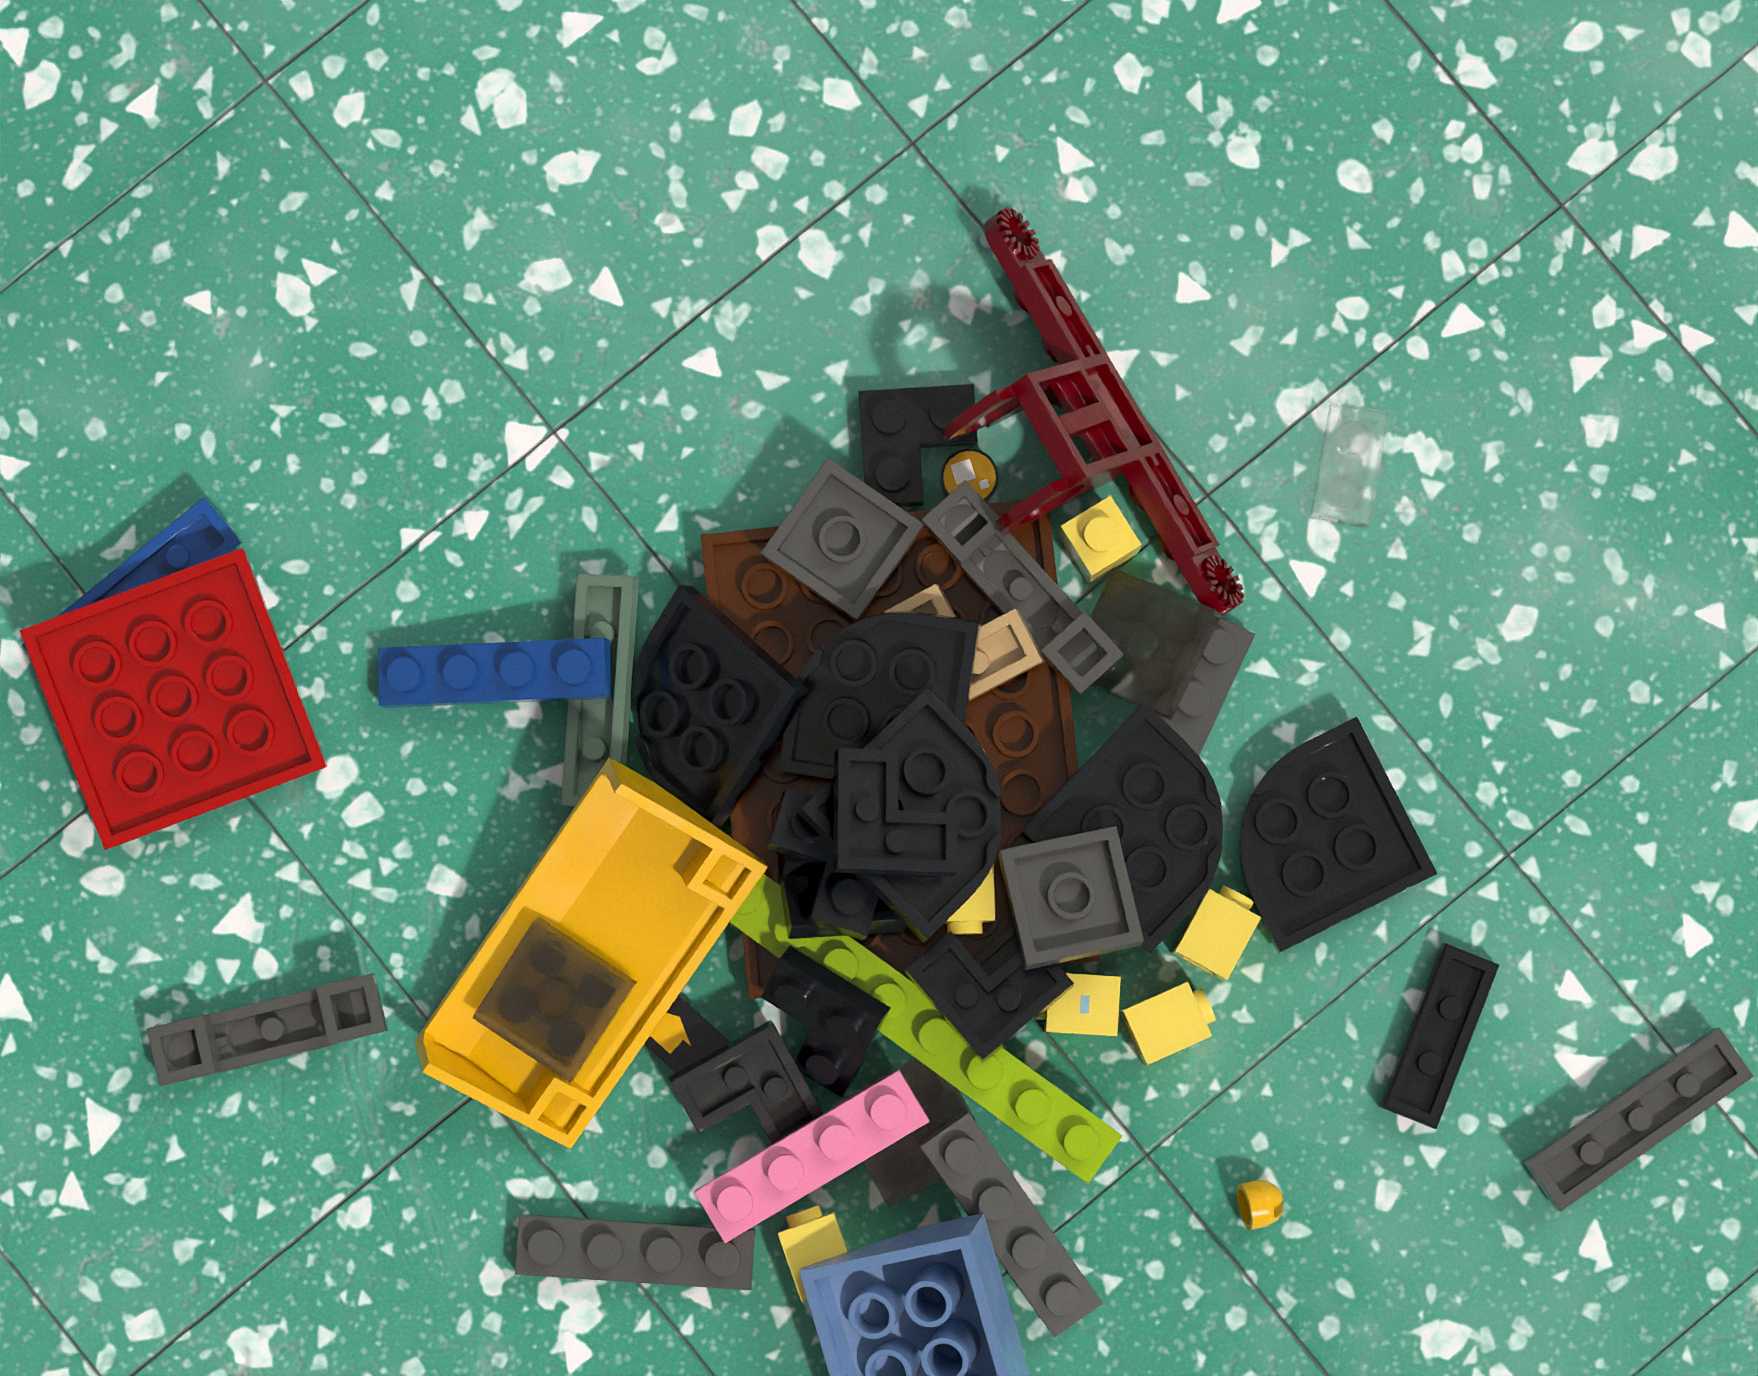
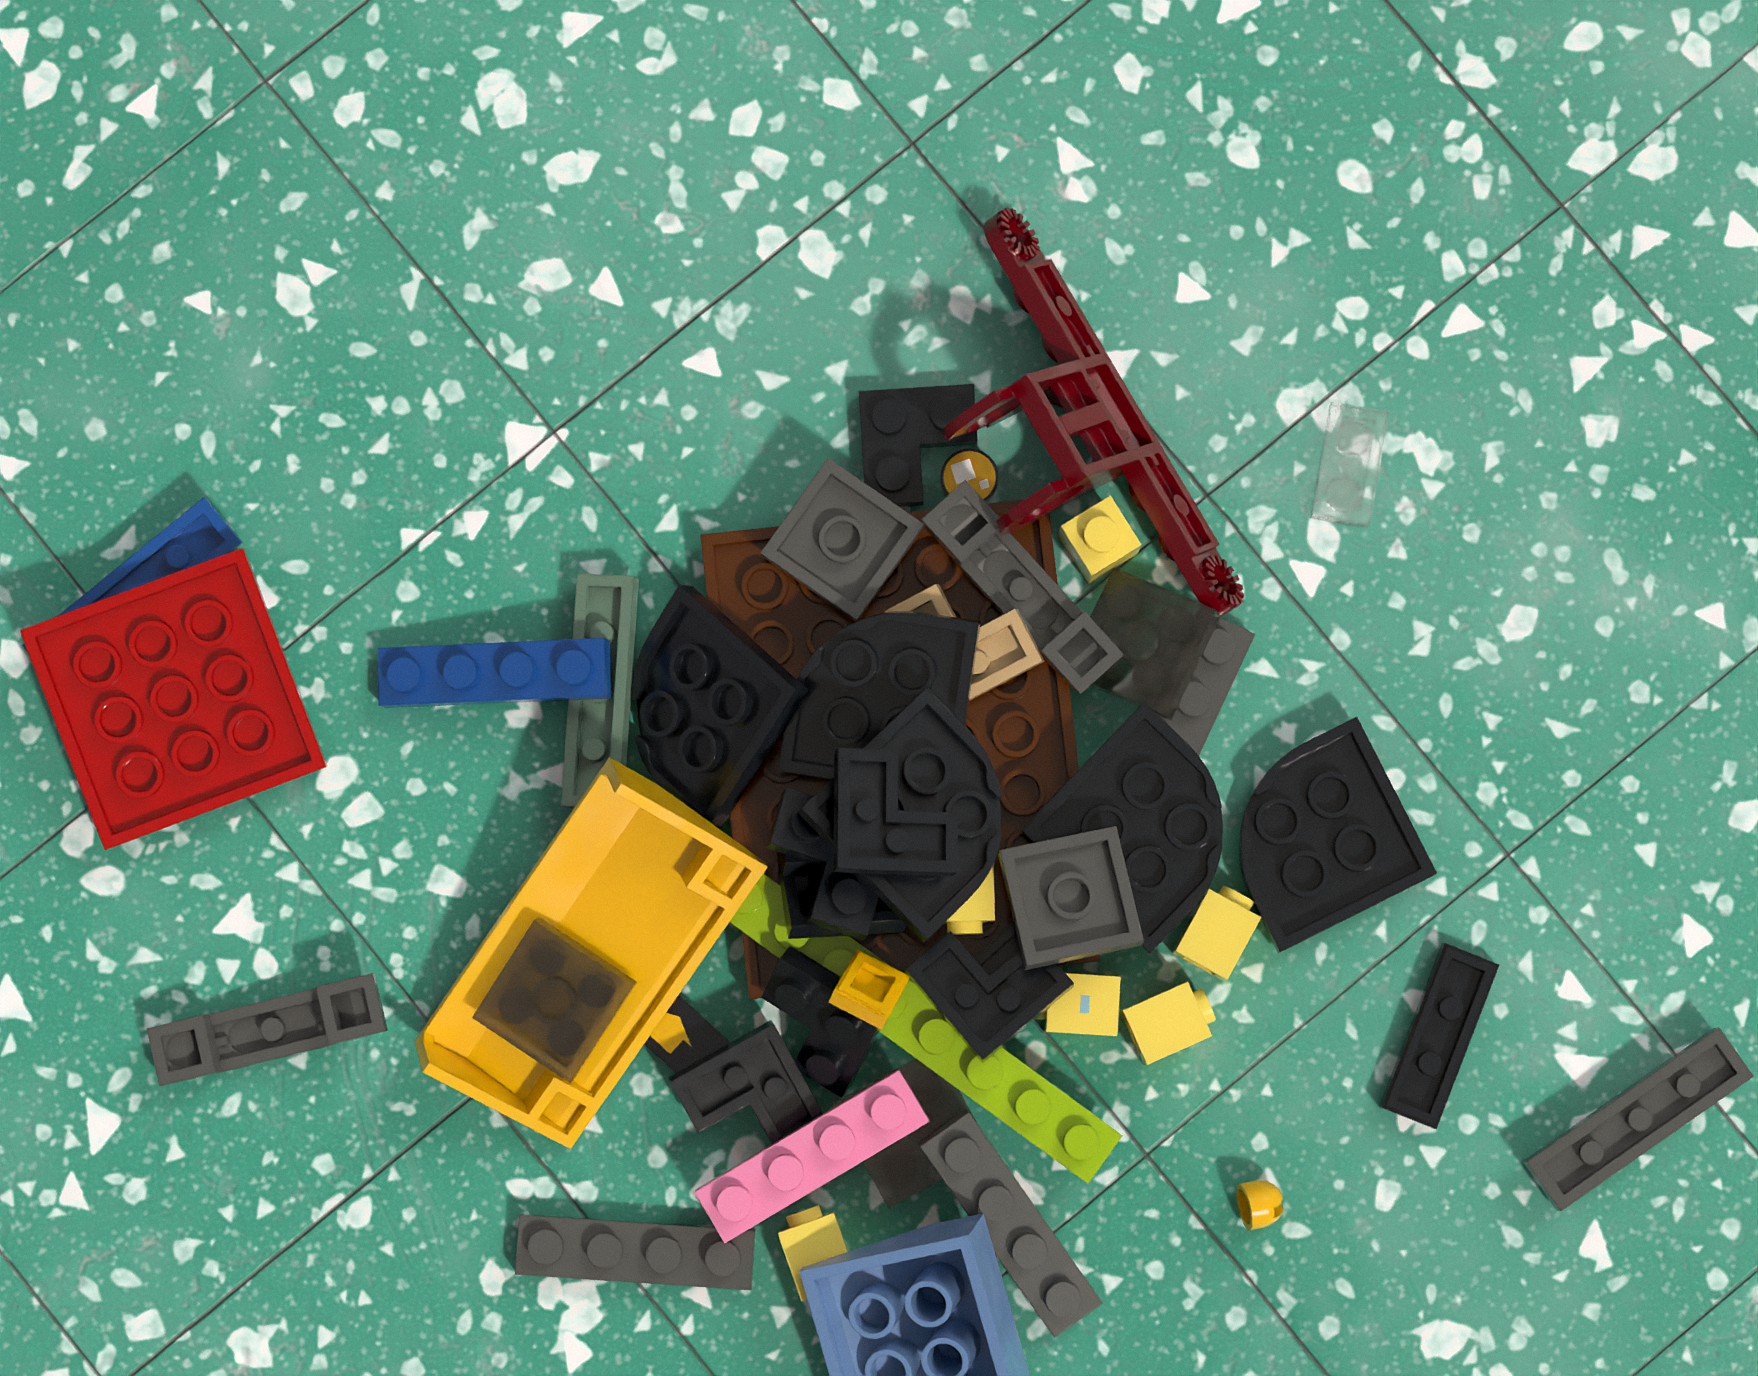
(869, 989): none -> yellow tile

